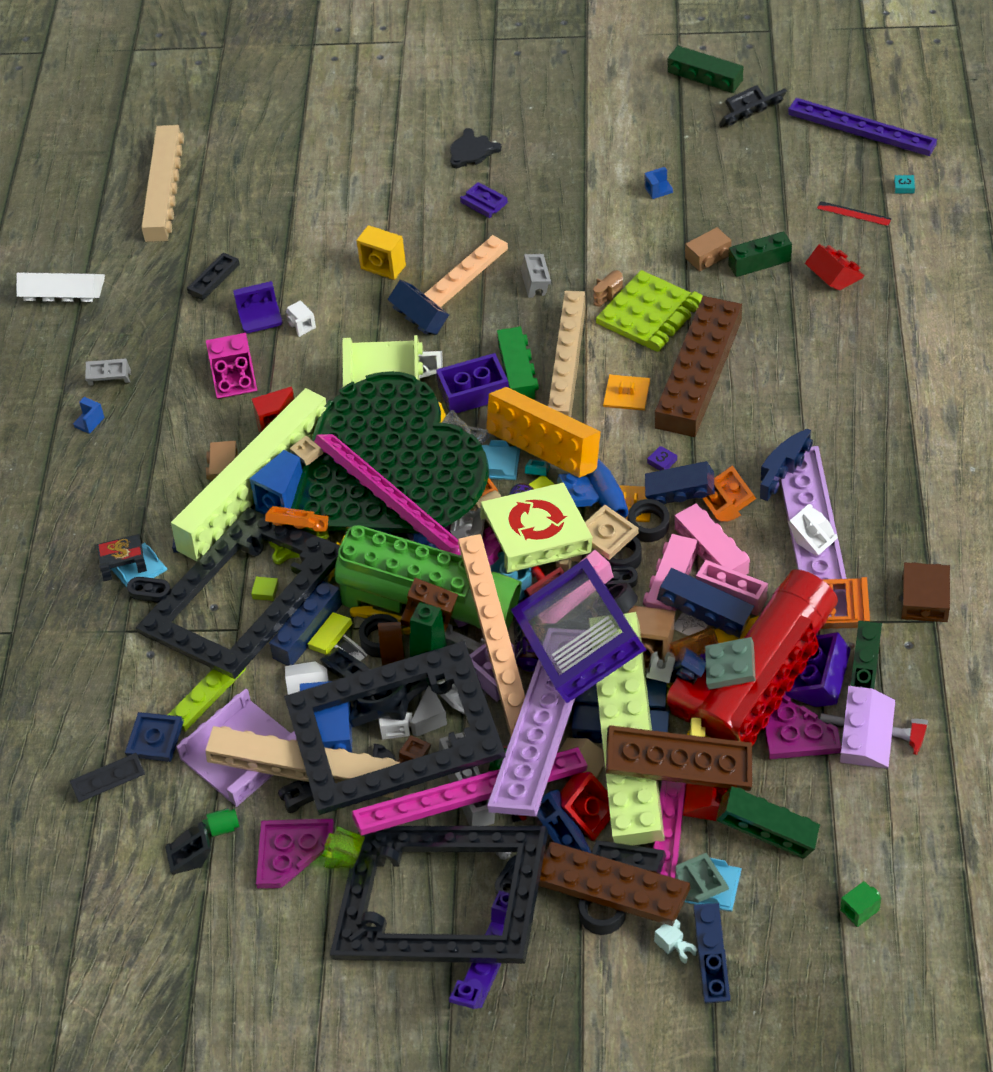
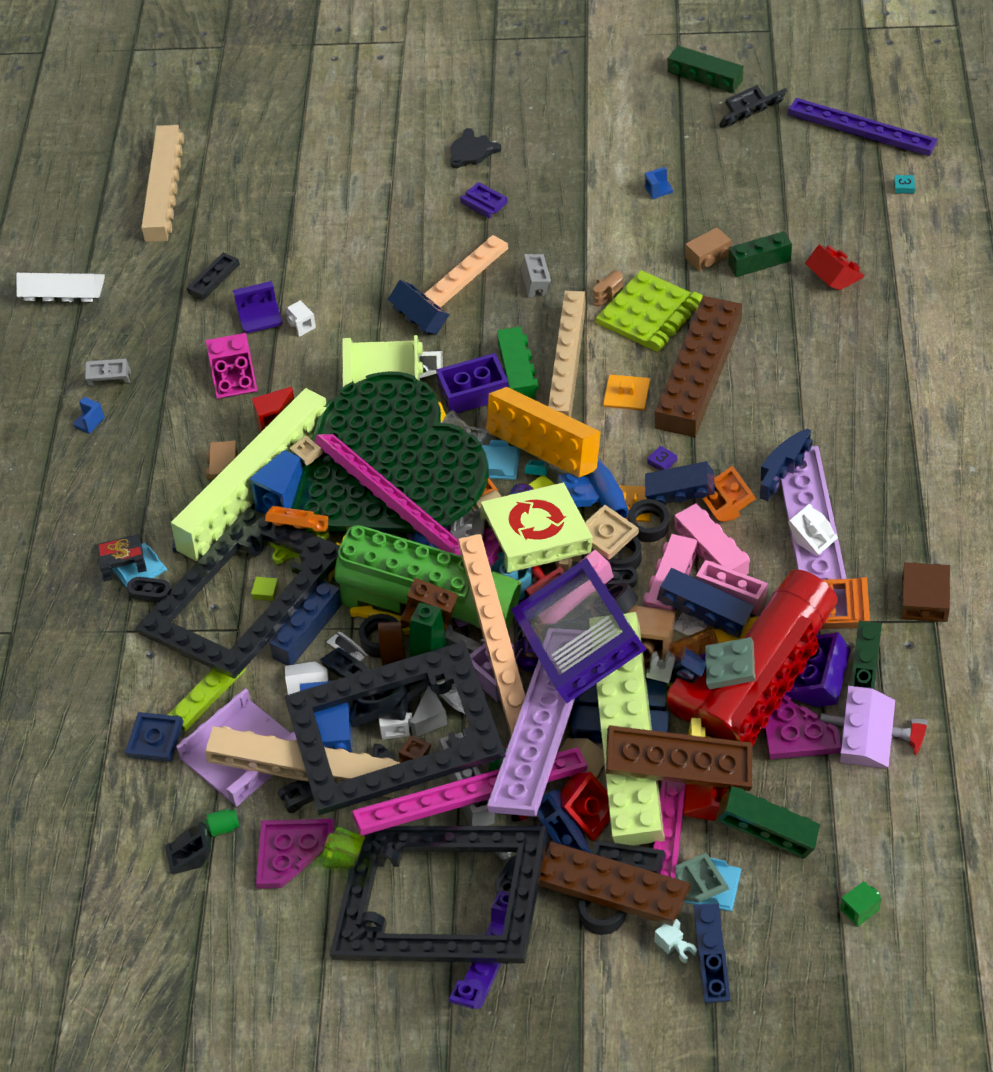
(107, 777): black plate -> none
(330, 633): neon yellow tile -> none
(381, 252): yellow brick -> none
(854, 213): red sticker -> none

